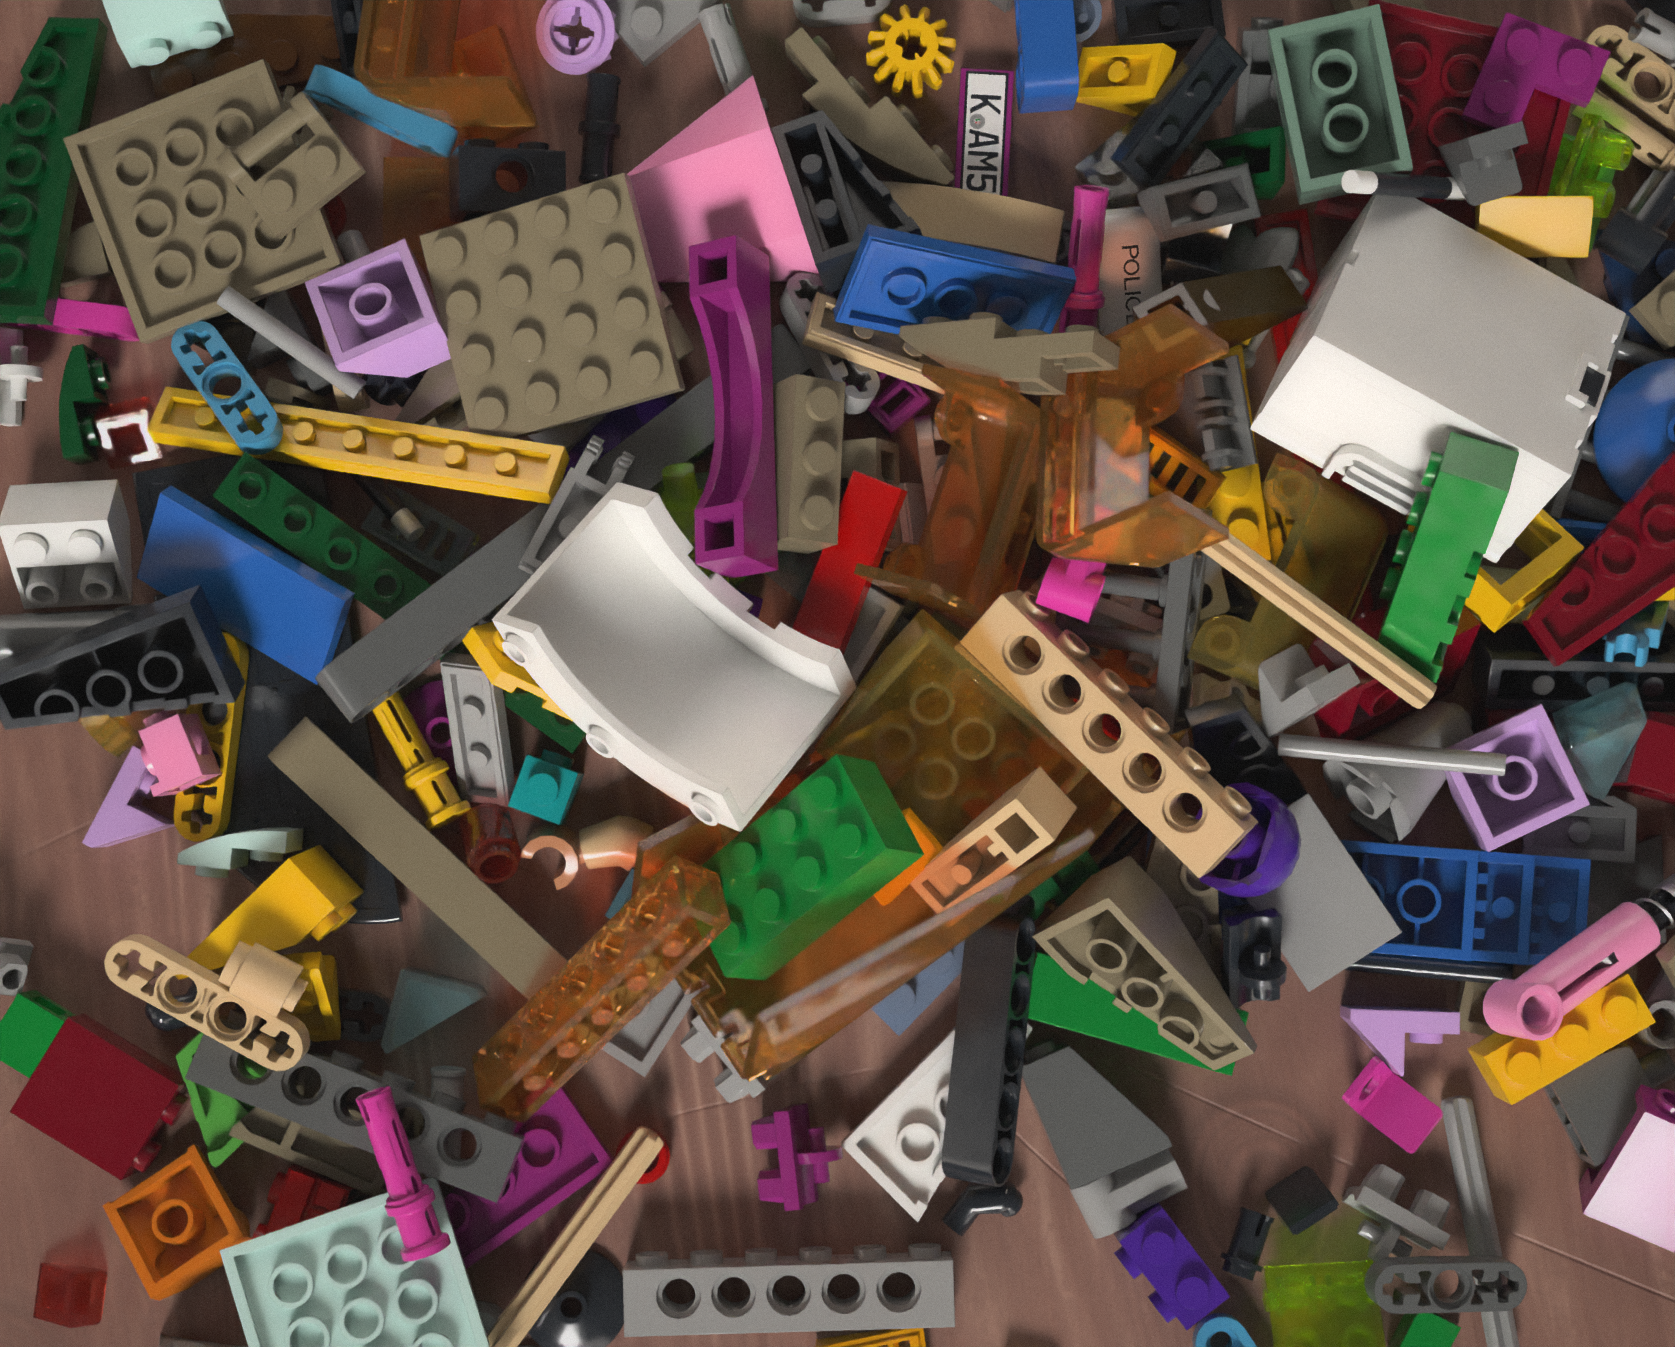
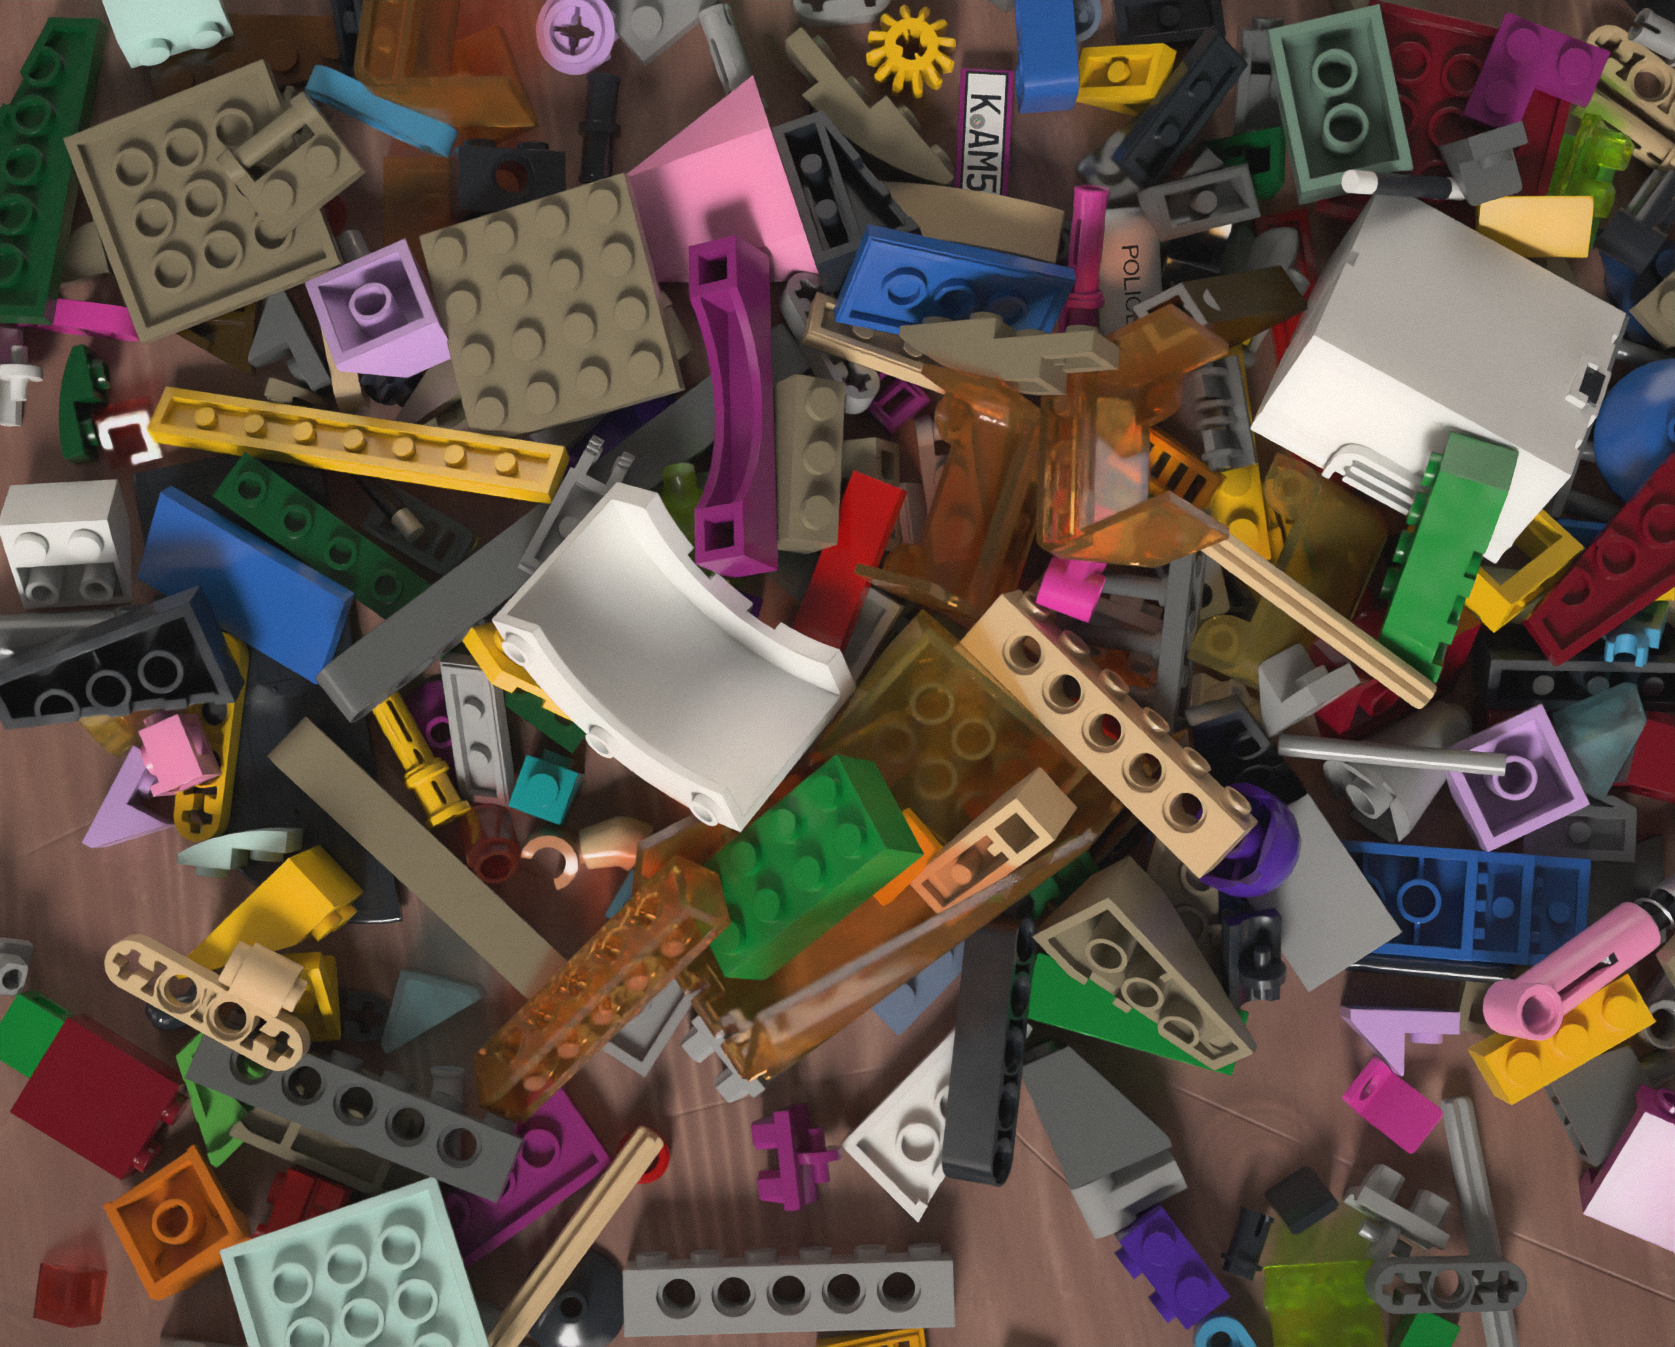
(227, 409): dark azure beam -> none
(289, 341): light grey bar -> none
(408, 1197): dark pink pin -> none
(982, 1199): black arm -> none

